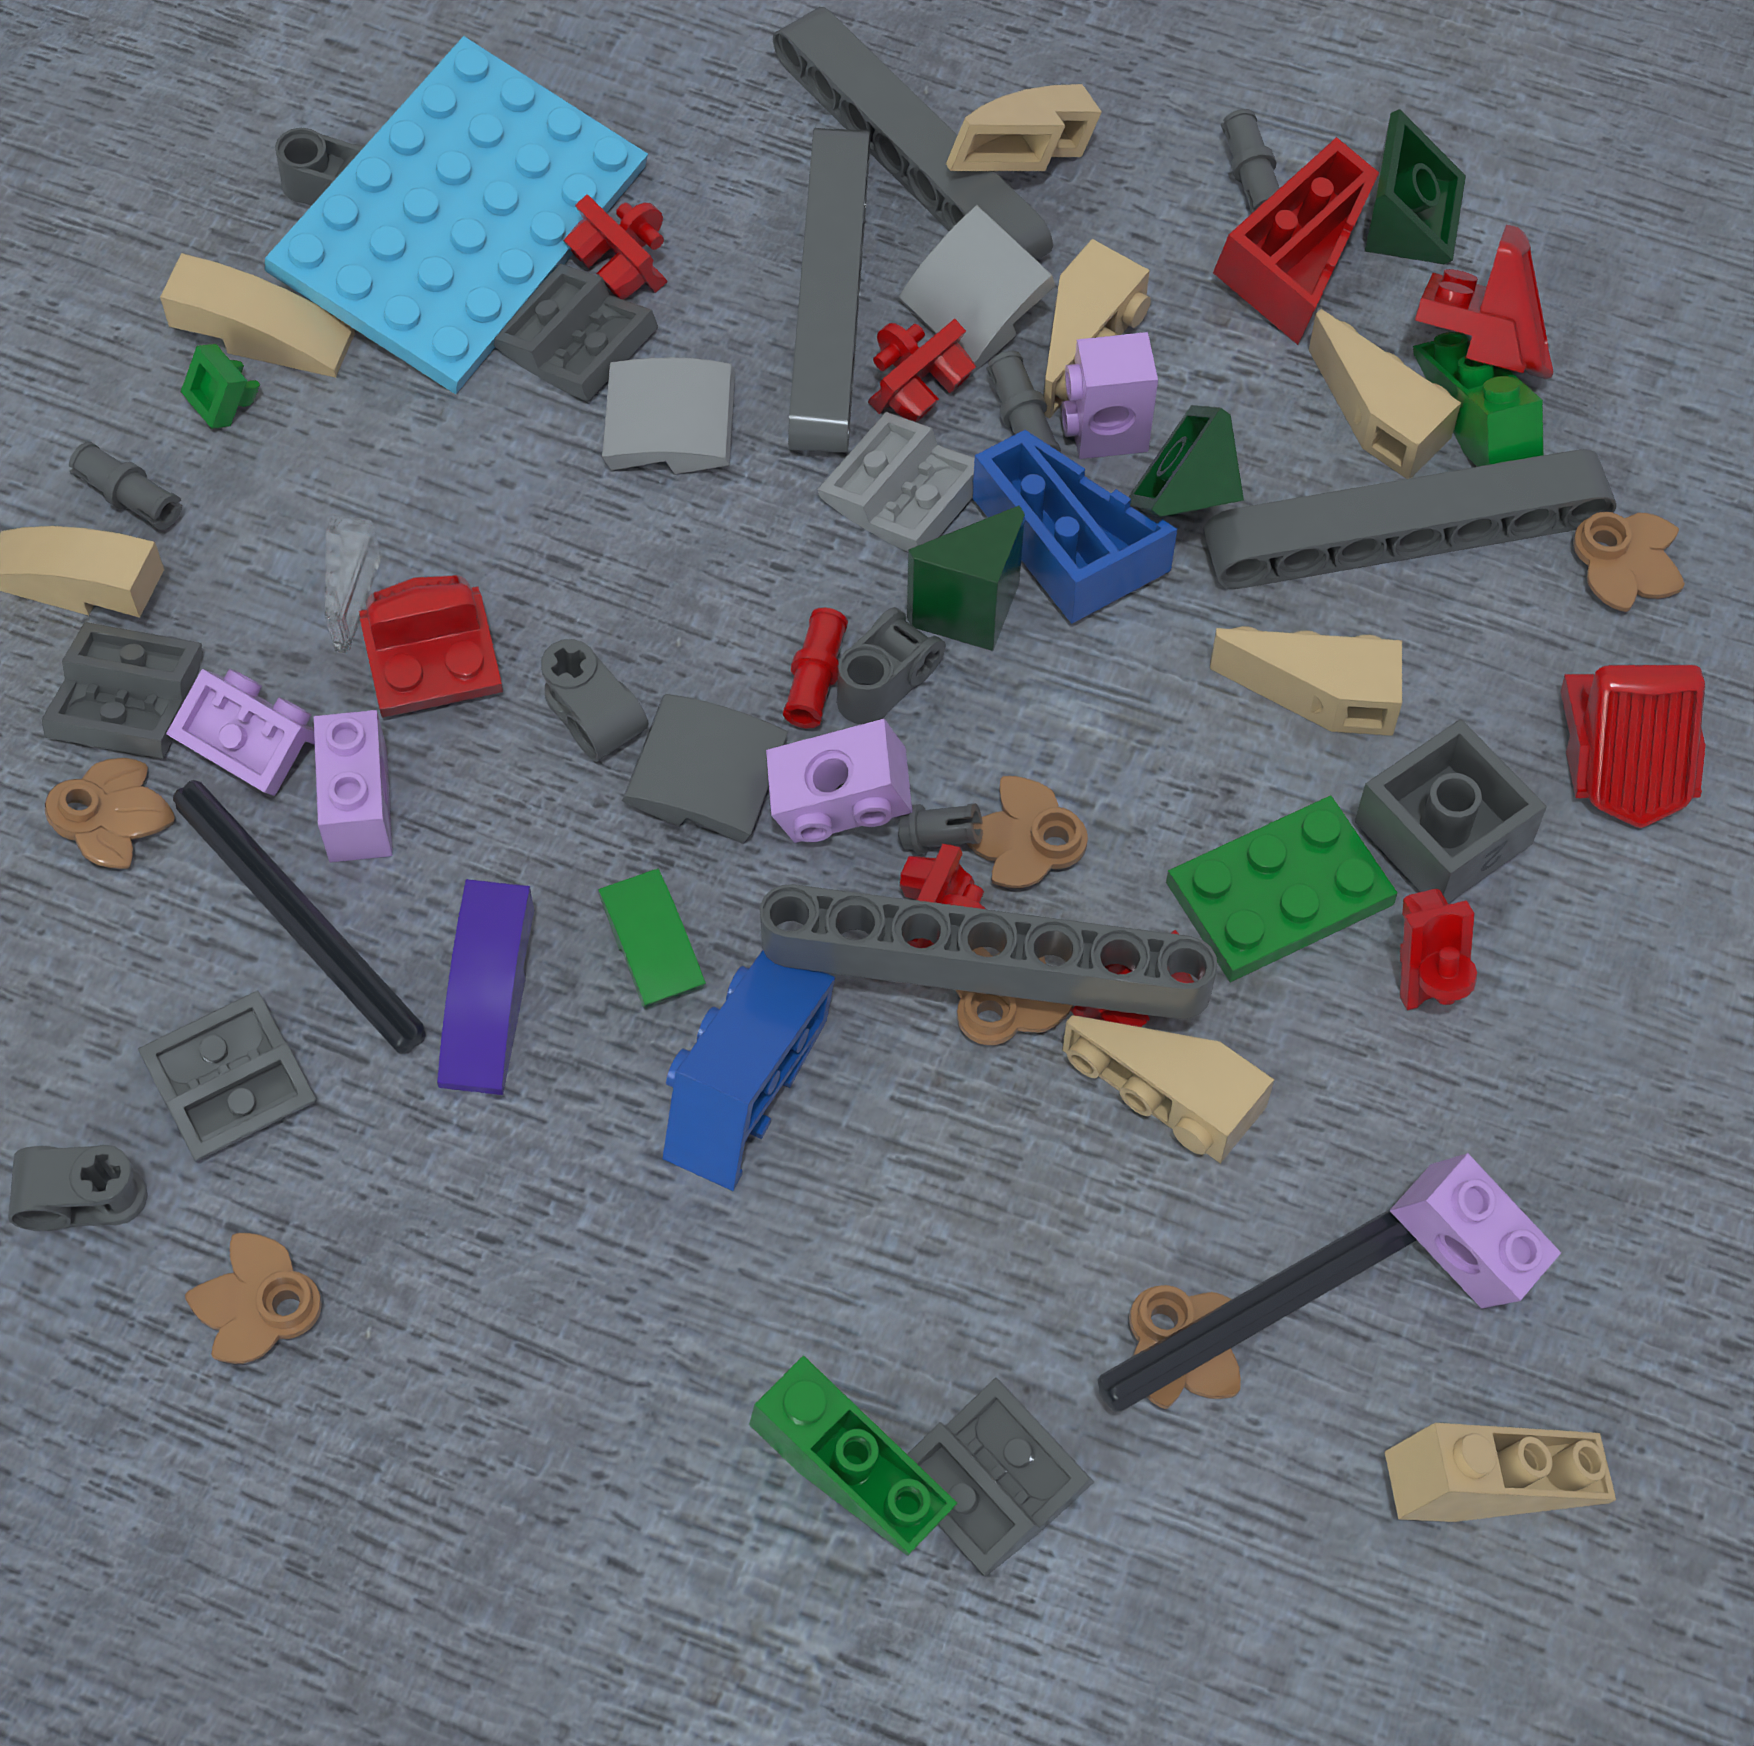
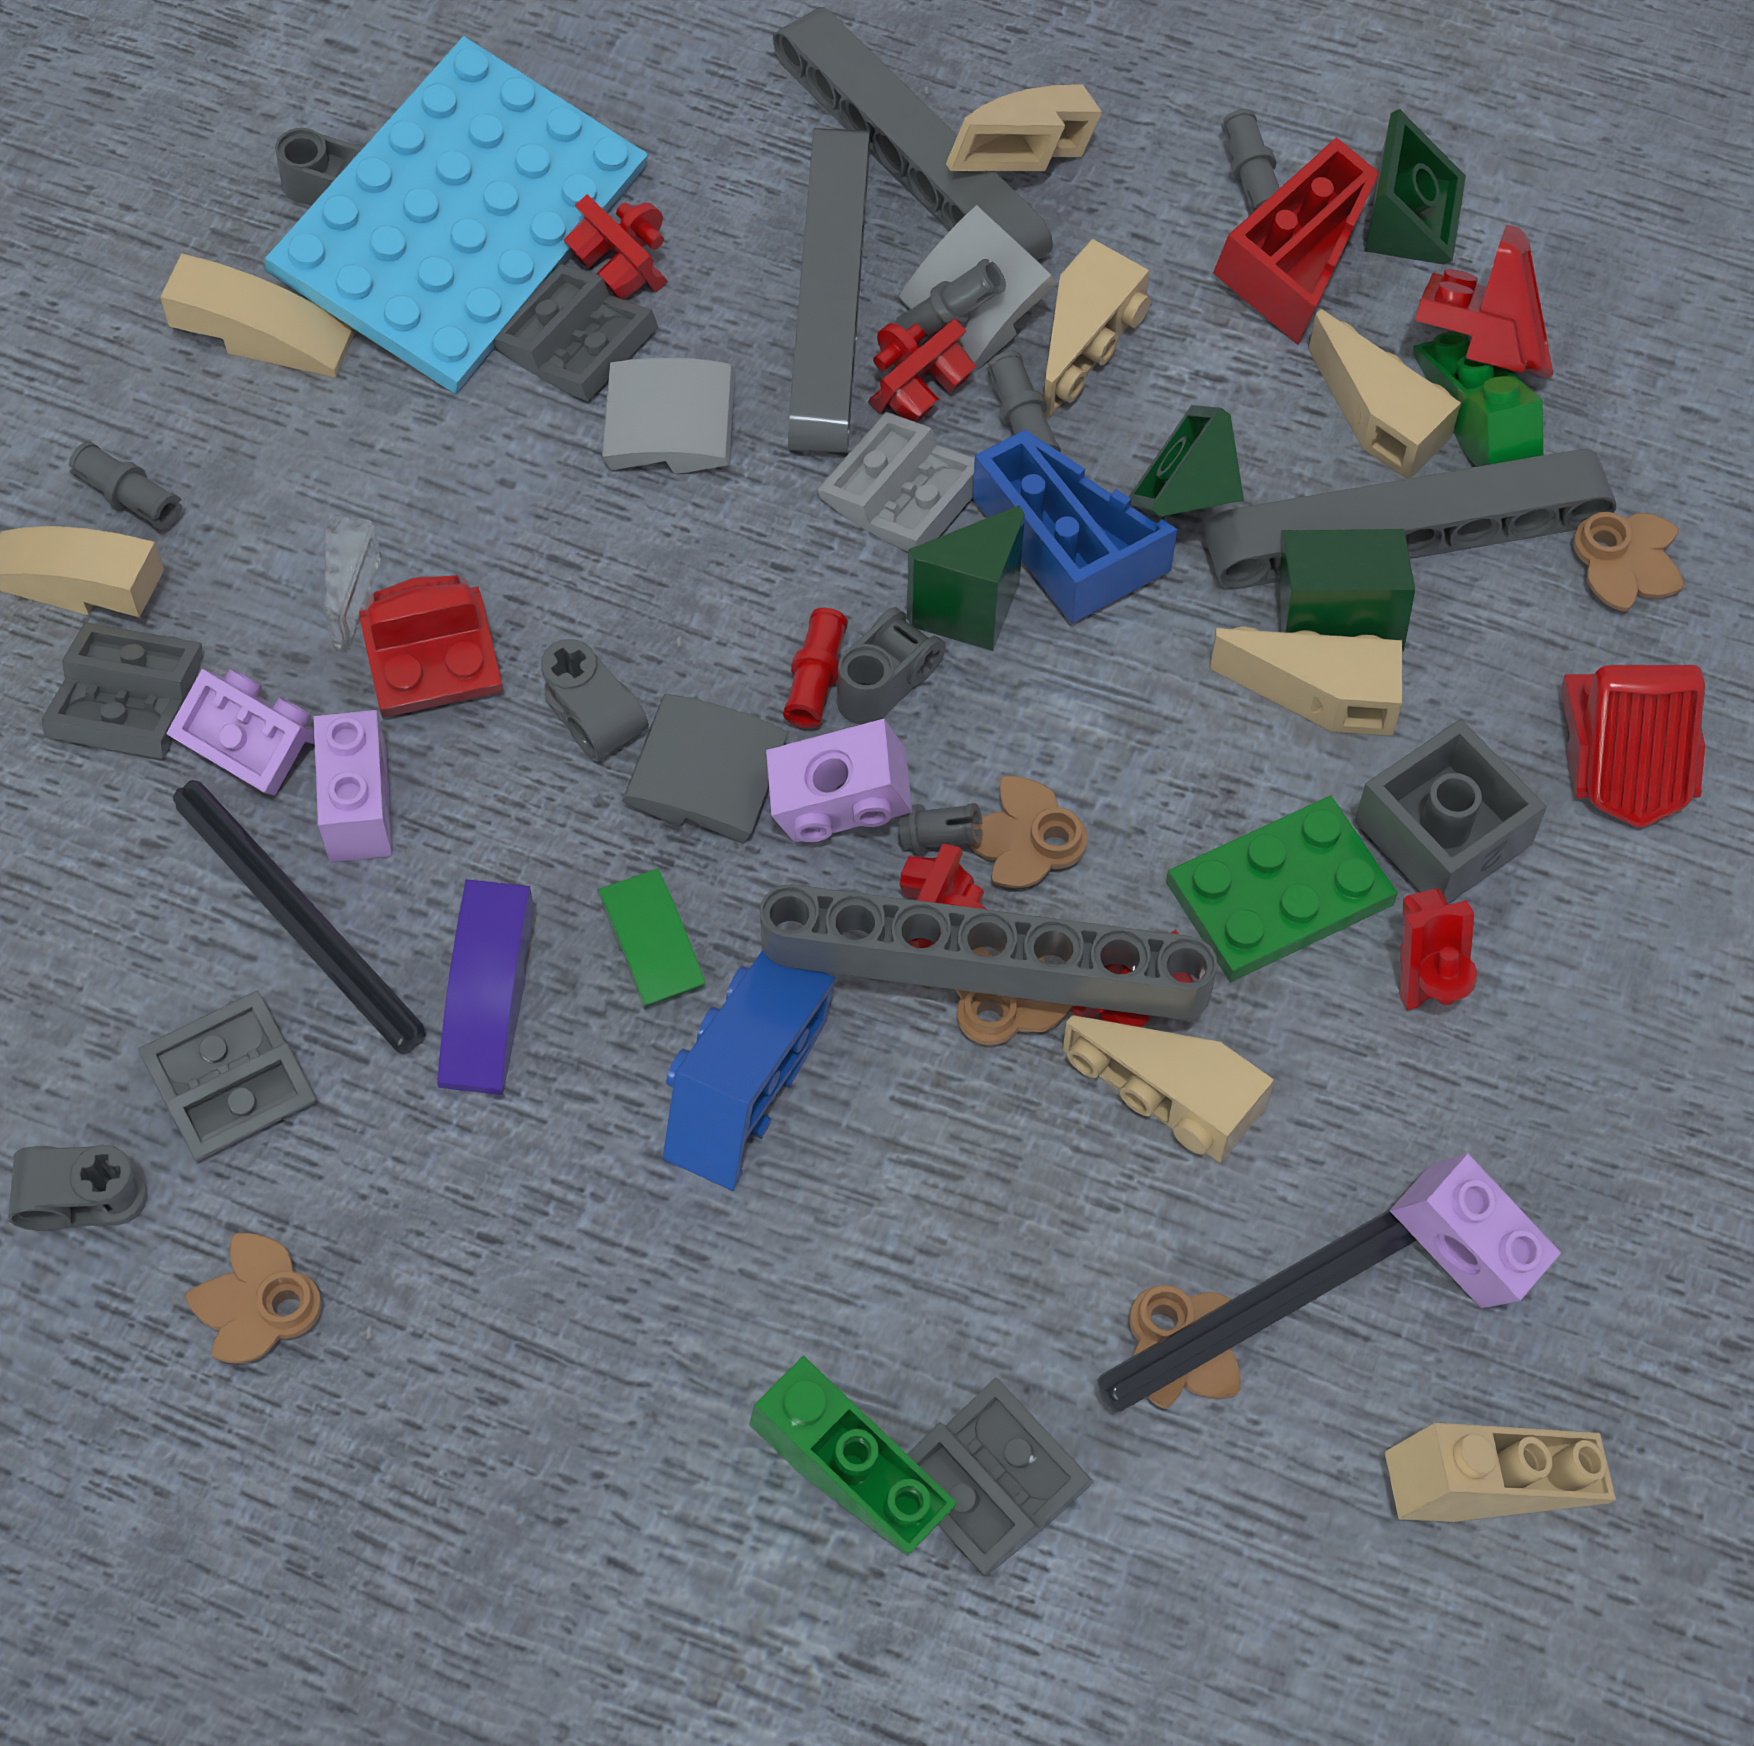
(115, 813): medium nougat plate -> none
(217, 386): green tile -> none
(955, 299): none -> dark grey pin
(1110, 395): lavender brick -> none
(1346, 582): none -> dark green slope

